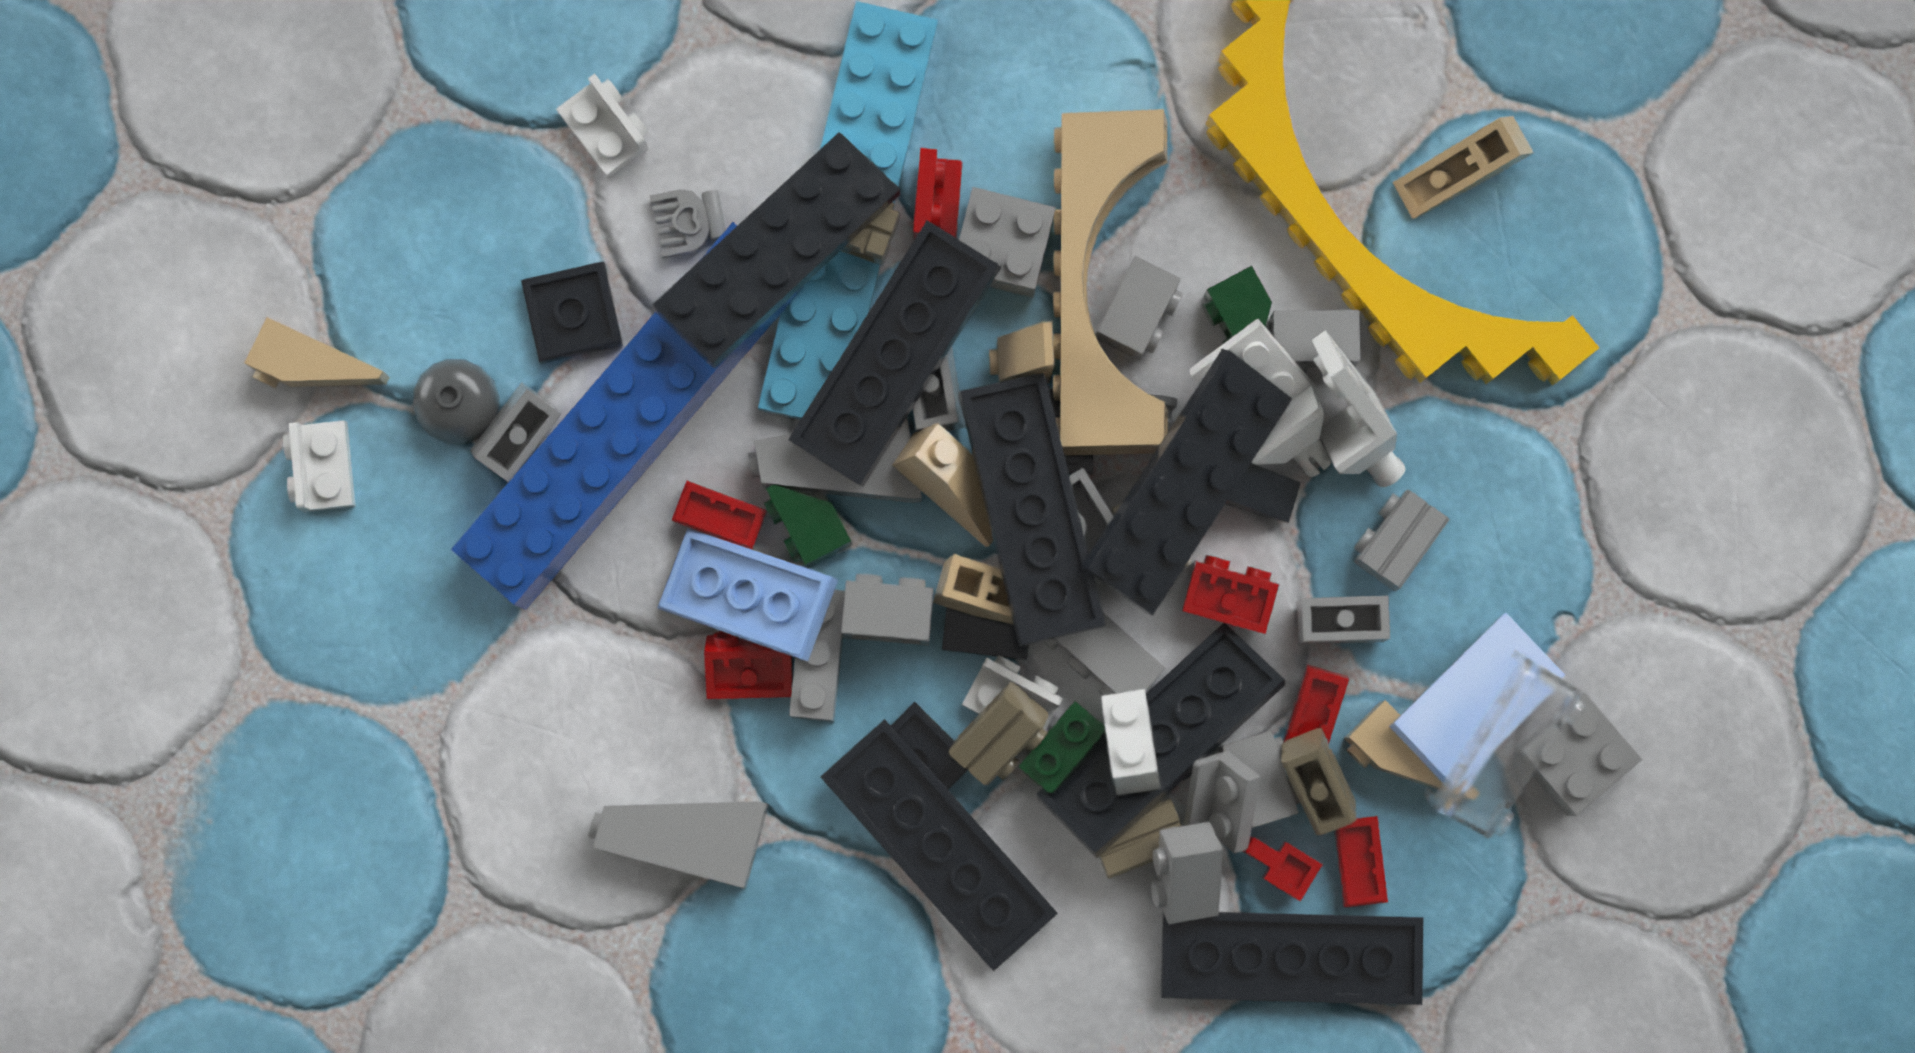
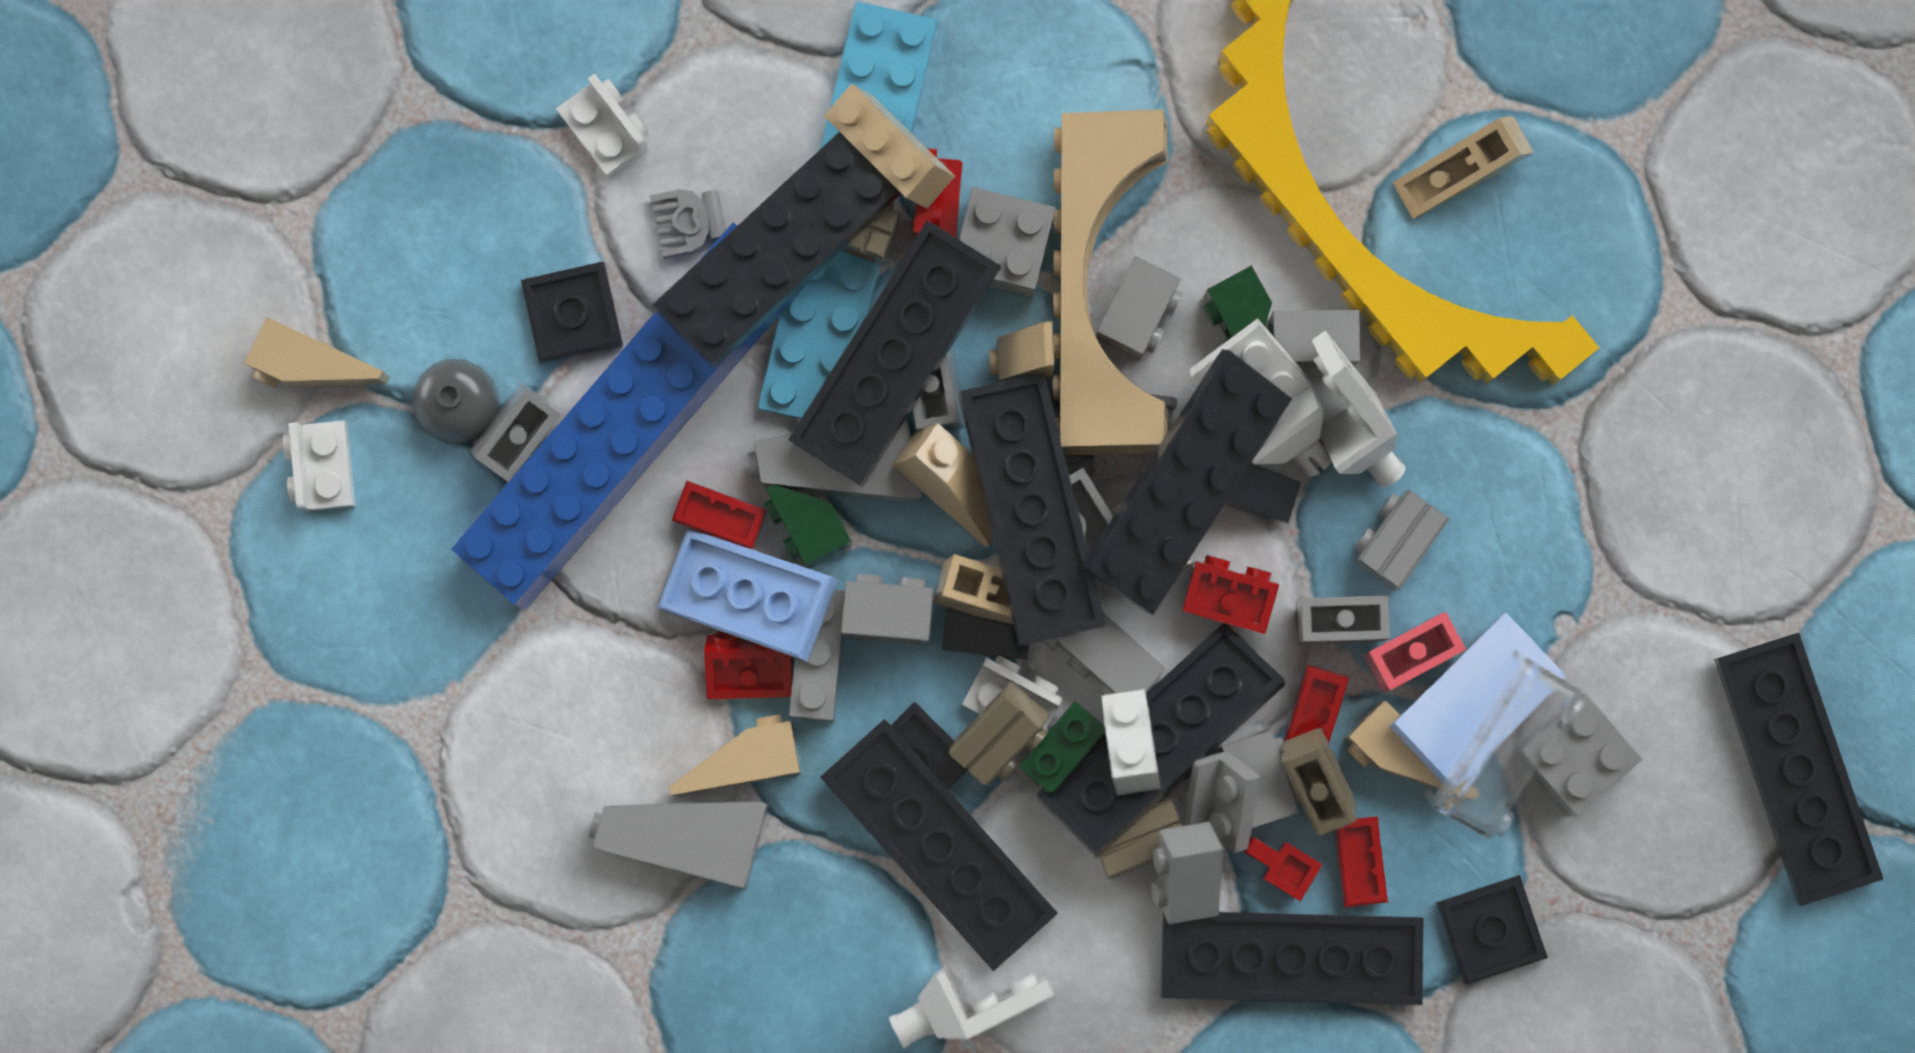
(750, 757): none -> tan slope
(889, 146): none -> tan brick
(943, 1014): none -> white plate
(1414, 652): none -> coral brick
(1491, 929): none -> black tile
(1798, 769): none -> black plate

